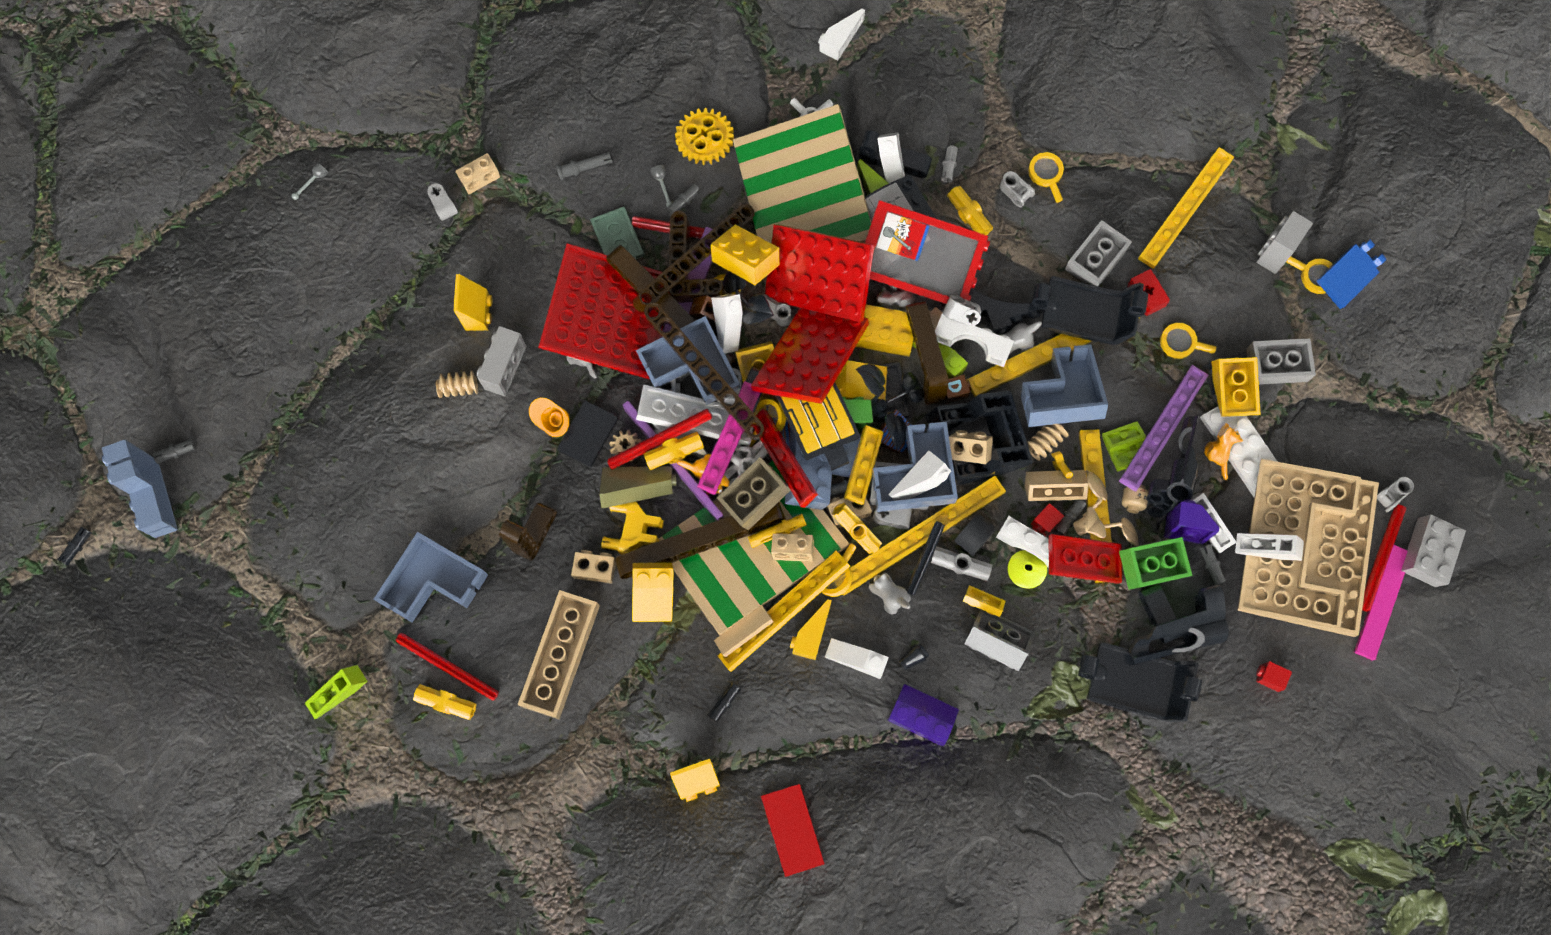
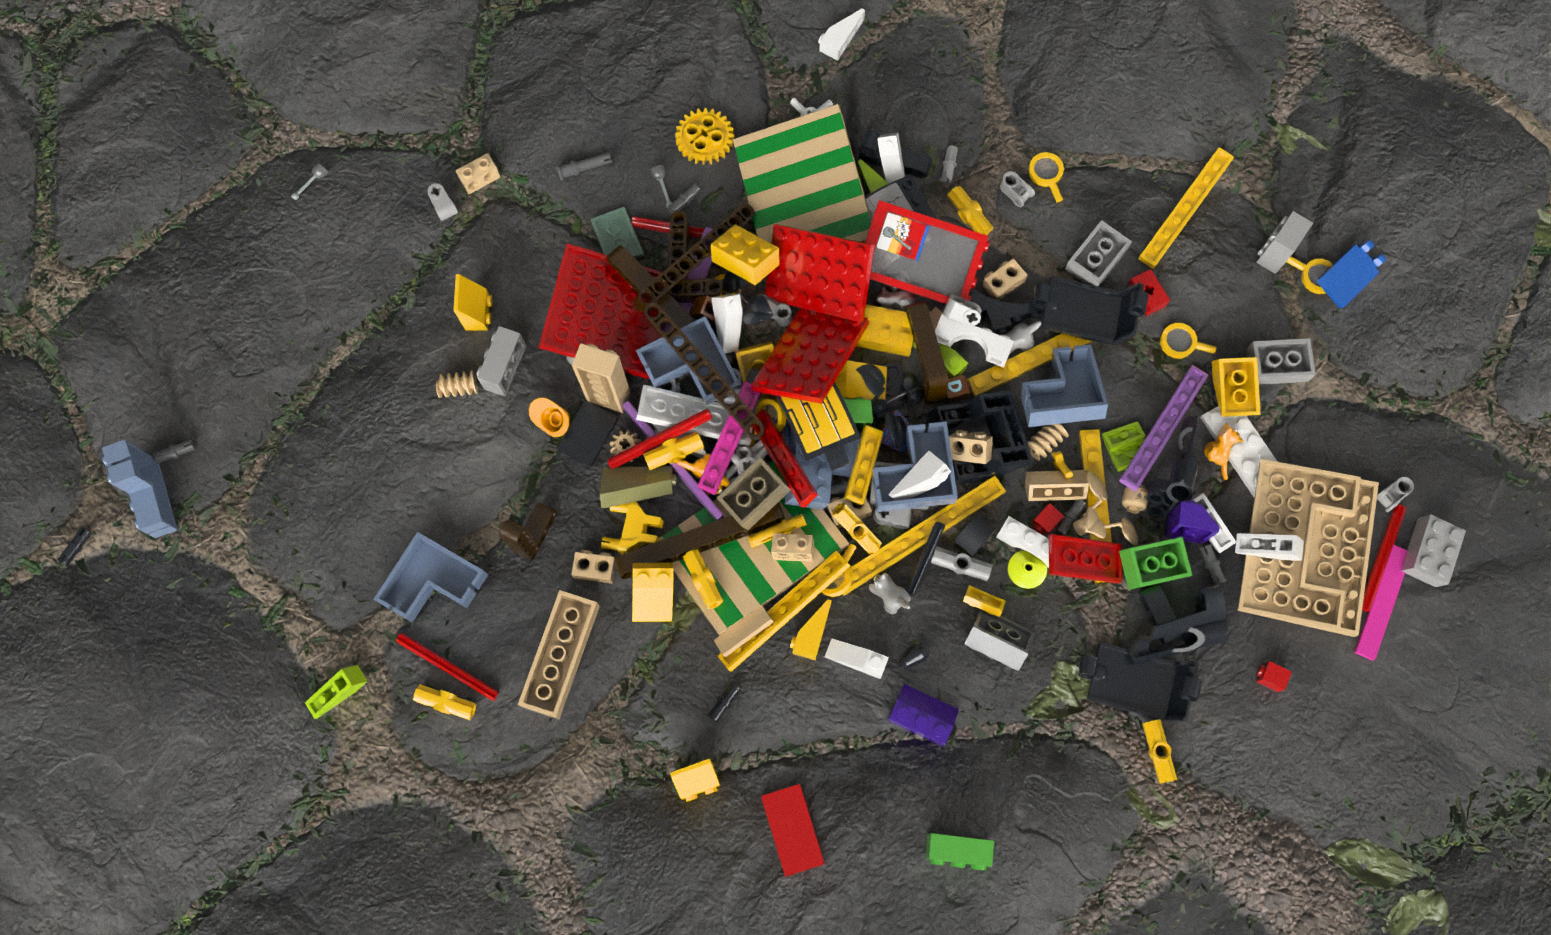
(601, 377): none -> tan brick
(702, 579): none -> yellow piece
(959, 851): none -> bright green brick
(1006, 282): none -> tan brick
(1163, 765): none -> yellow piece

